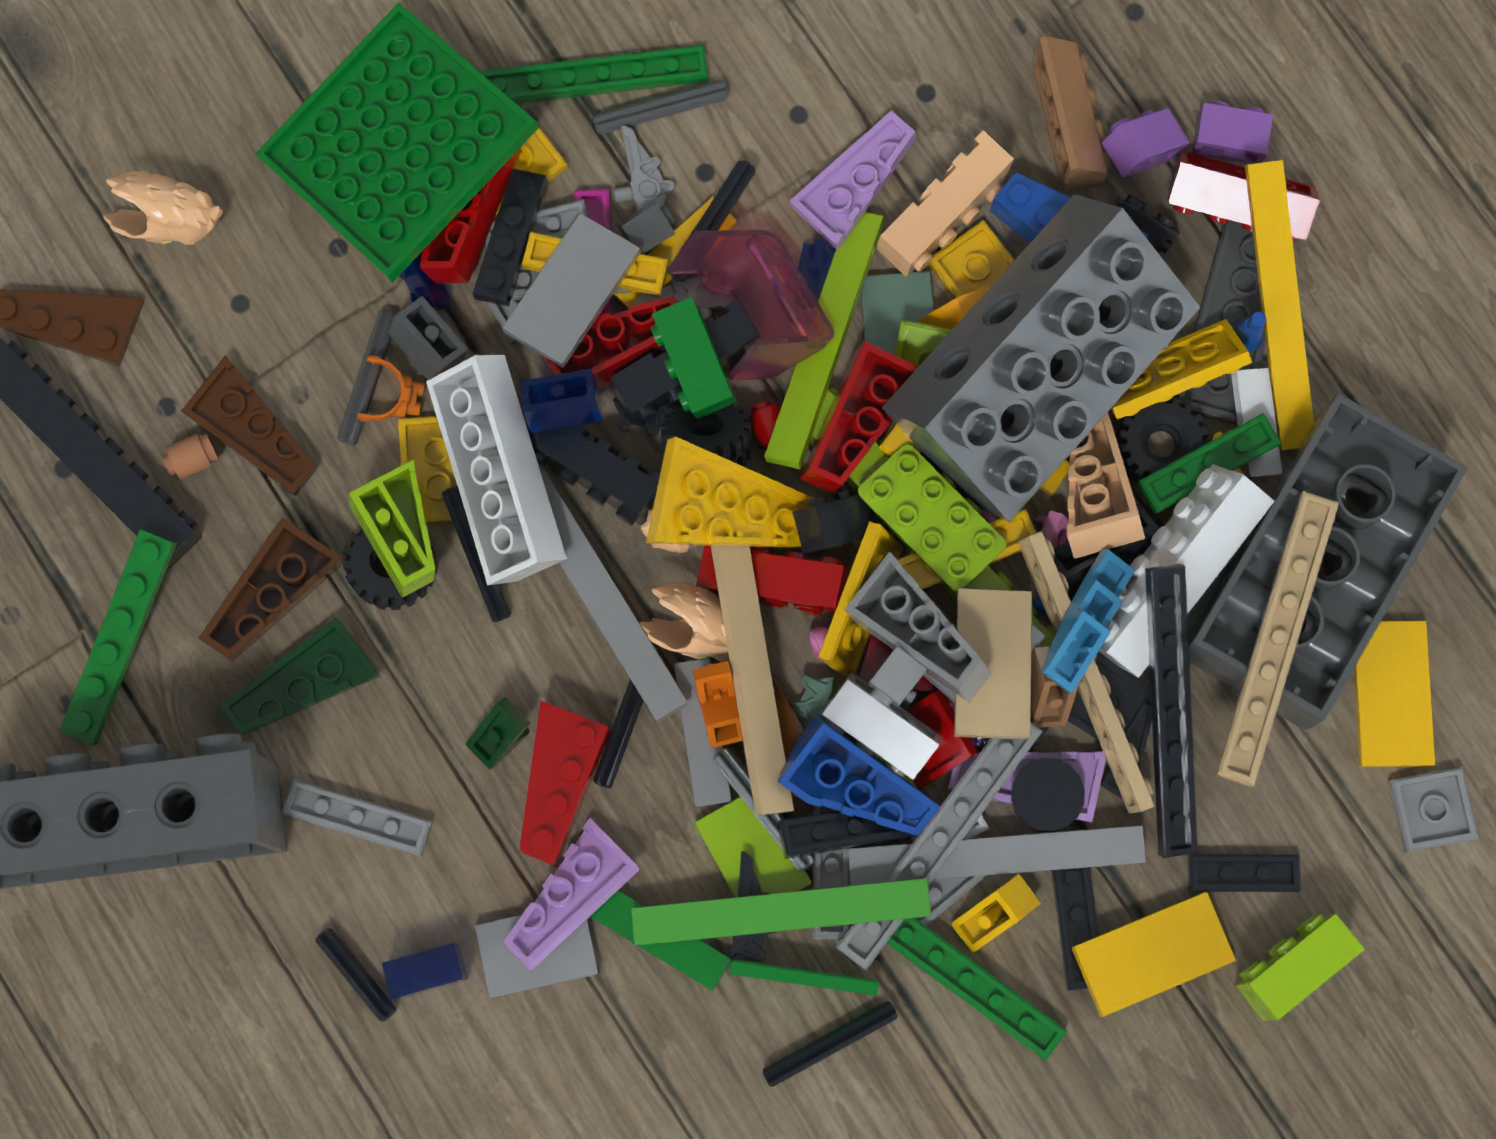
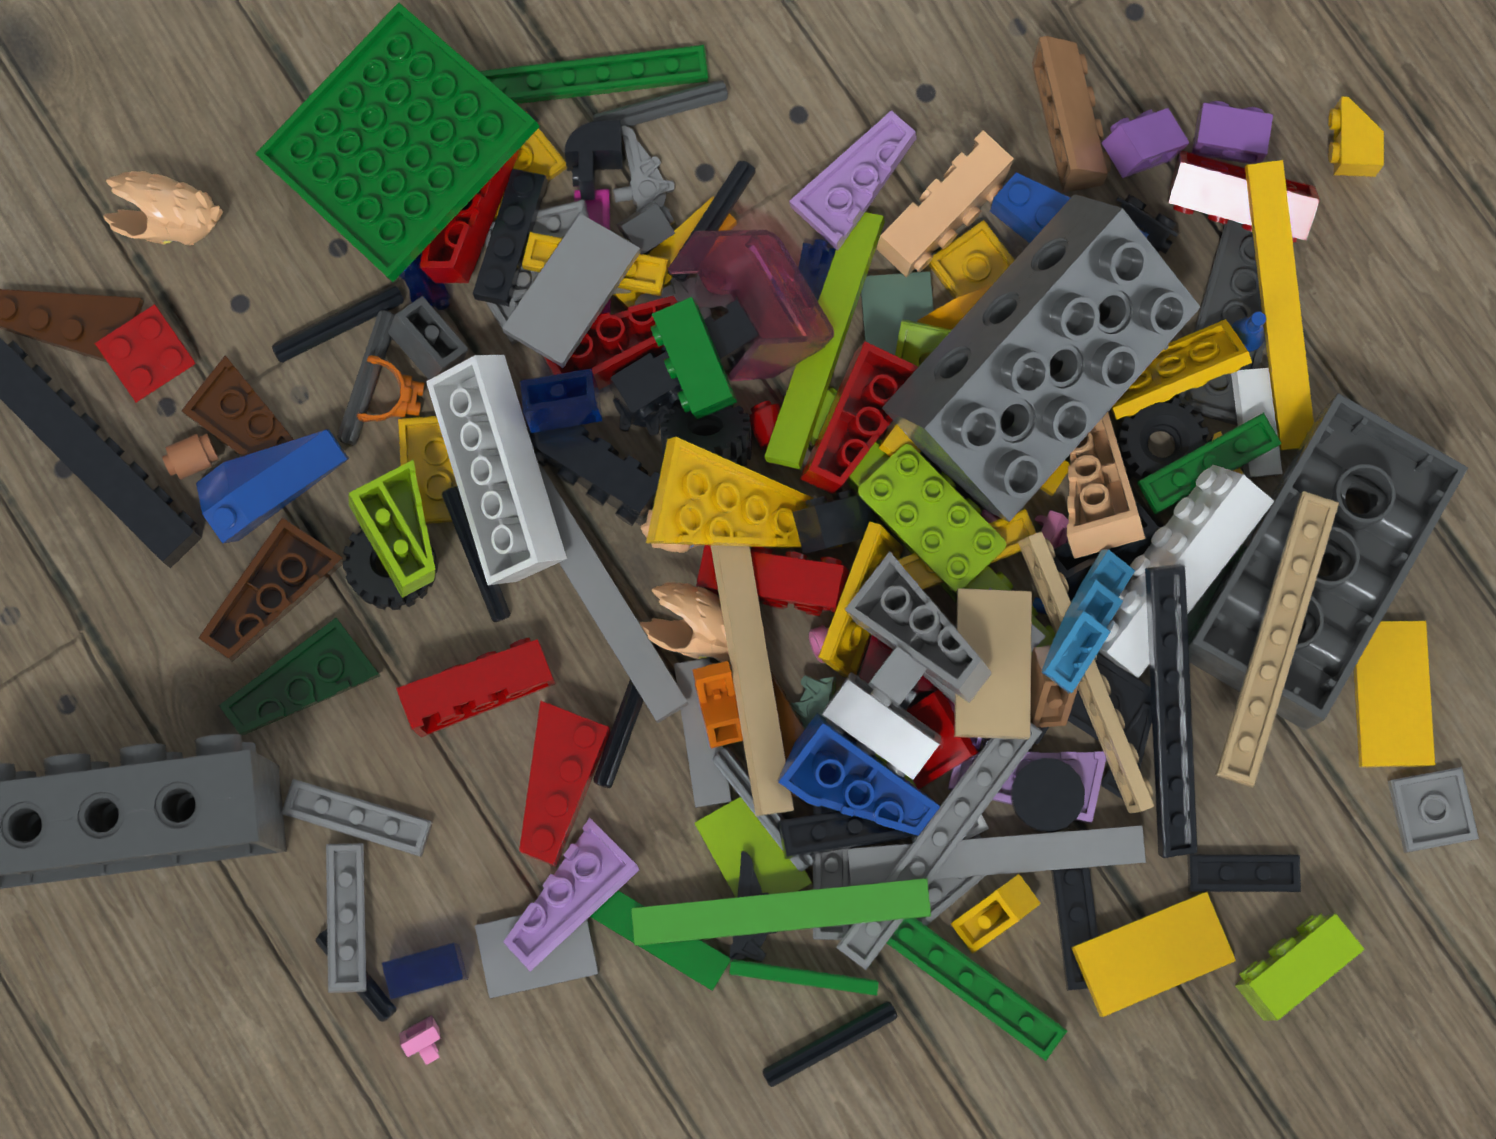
(118, 637): green plate -> none
(145, 353): none -> red plate
(260, 484): none -> blue wedge
(337, 323): none -> black axle
(345, 918): none -> light grey tile
(421, 1038): none -> bright pink tile
(475, 687): none -> red wedge
(498, 733): dark green slope -> none
(592, 148): none -> black brick
(1357, 141): none -> yellow slope

